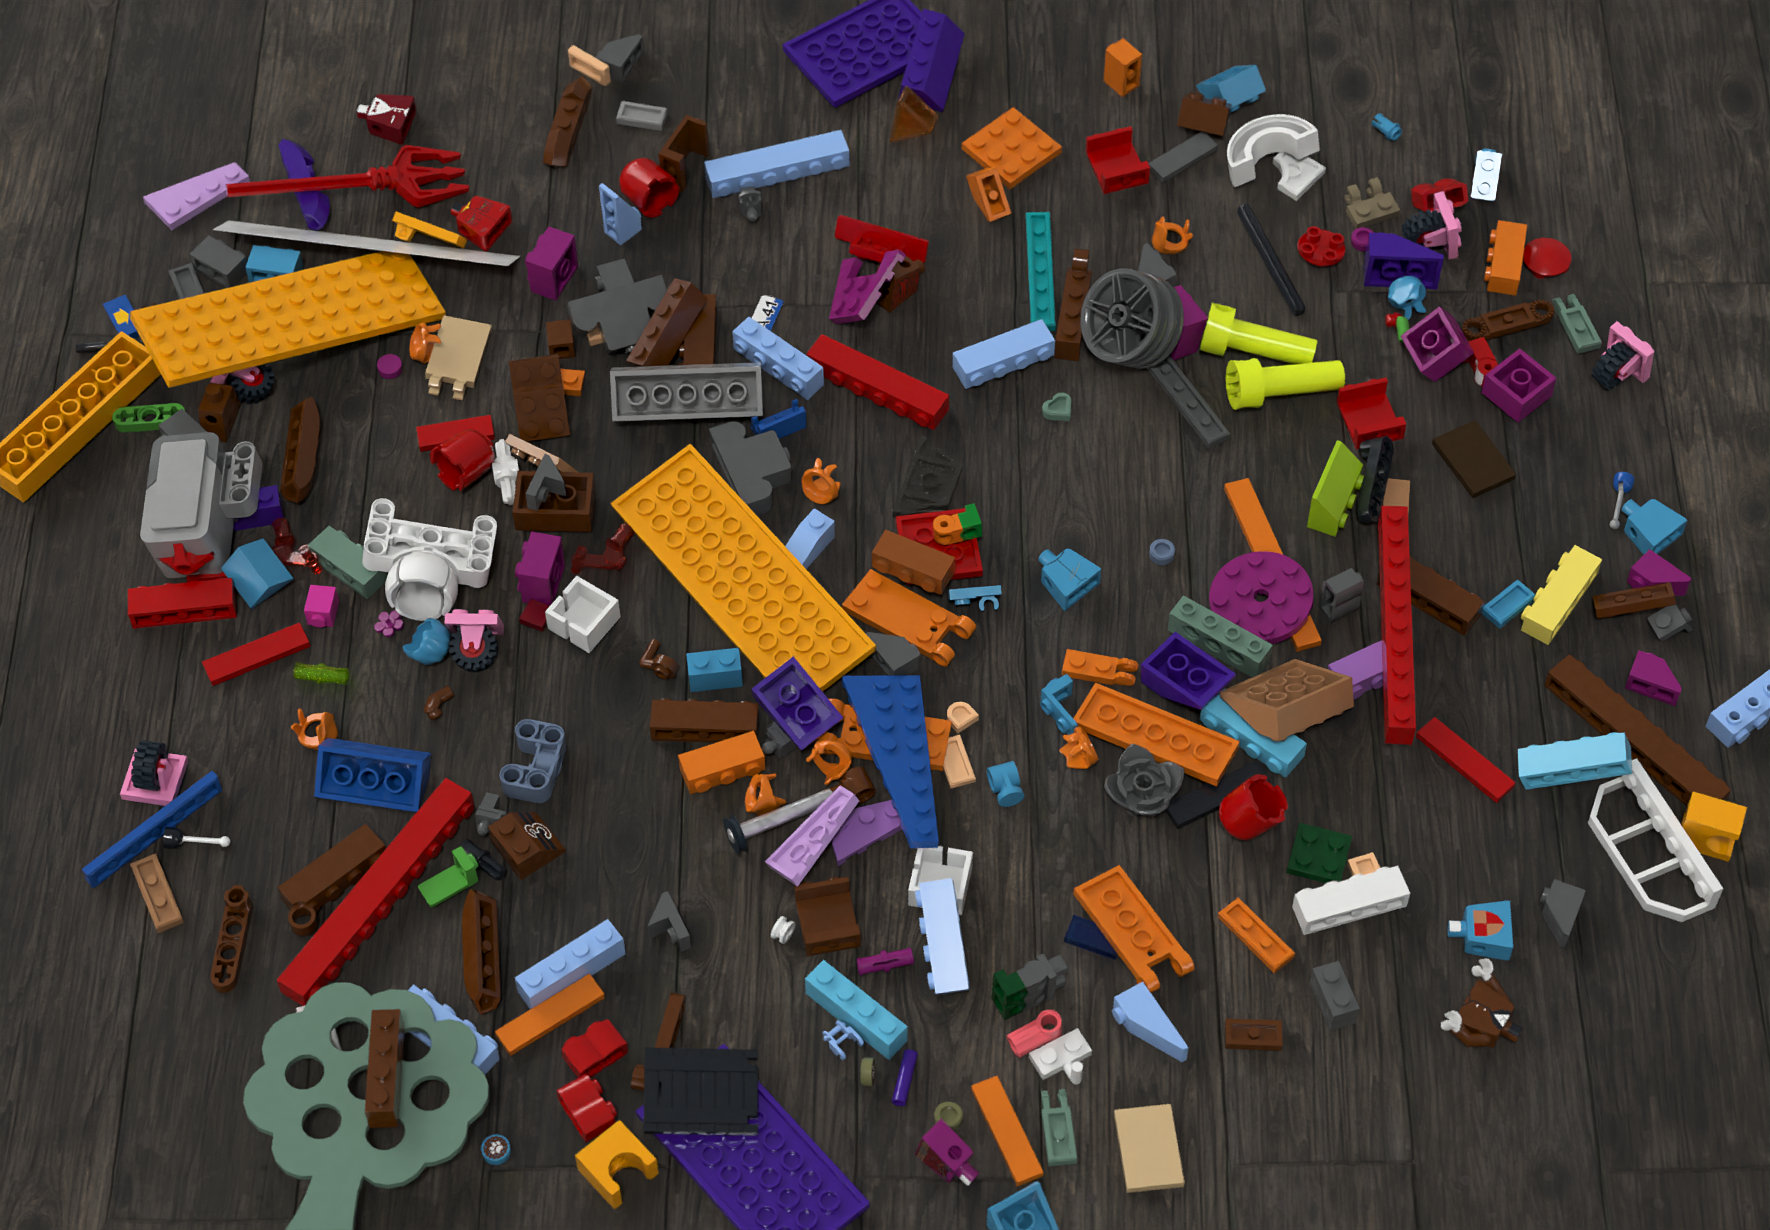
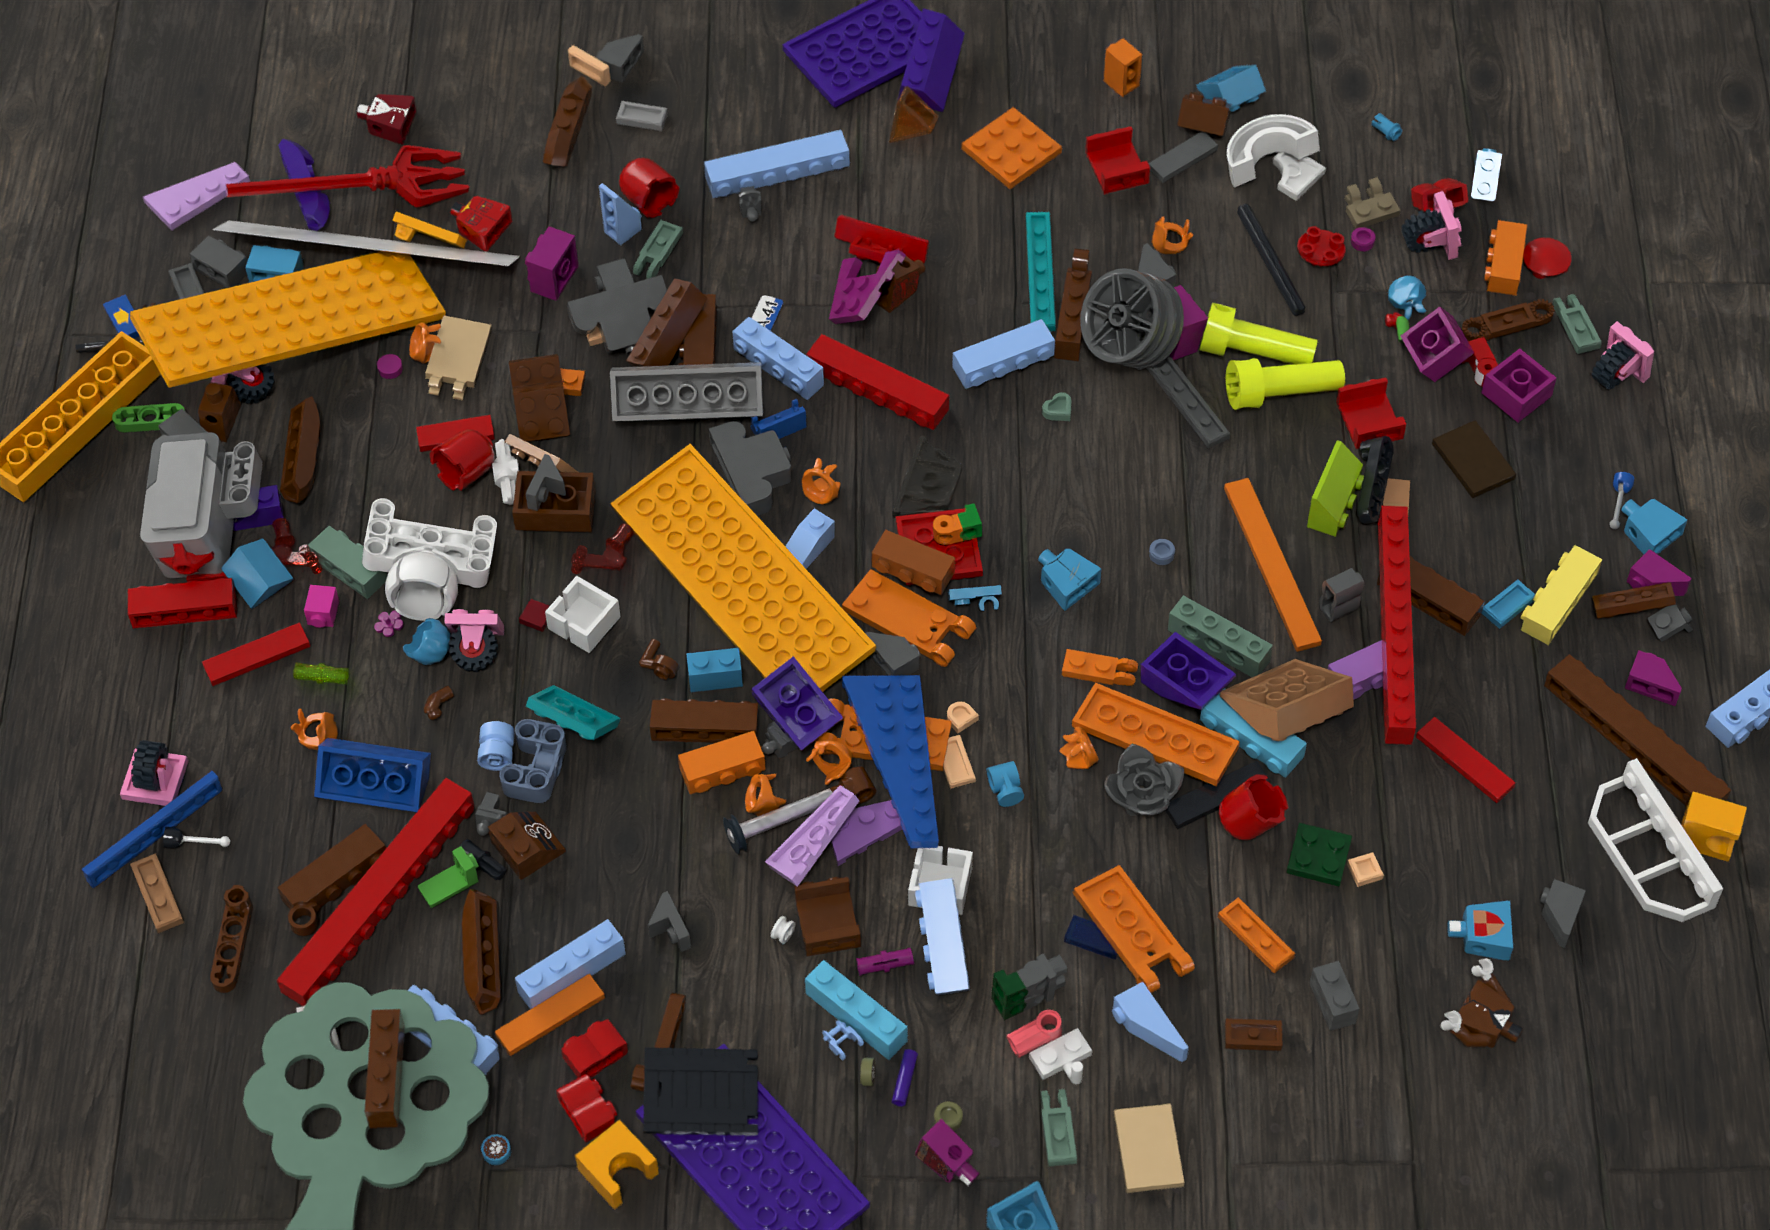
(495, 745): none -> light blue wheel
(540, 568): magenta brick -> none
(560, 338): reddish brown brick -> none
(572, 712): none -> teal plate
(658, 248): none -> sand green hinge
(688, 136): reddish brown panel -> none
(989, 193): orange slope -> none
(1007, 1131): orange tile -> none
(1051, 696): dark azure bracket -> none
(1268, 574): magenta plate -> none
(1350, 899): white brick -> none
(1395, 257): dark purple slope -> none
(1575, 760): medium azure brick -> none

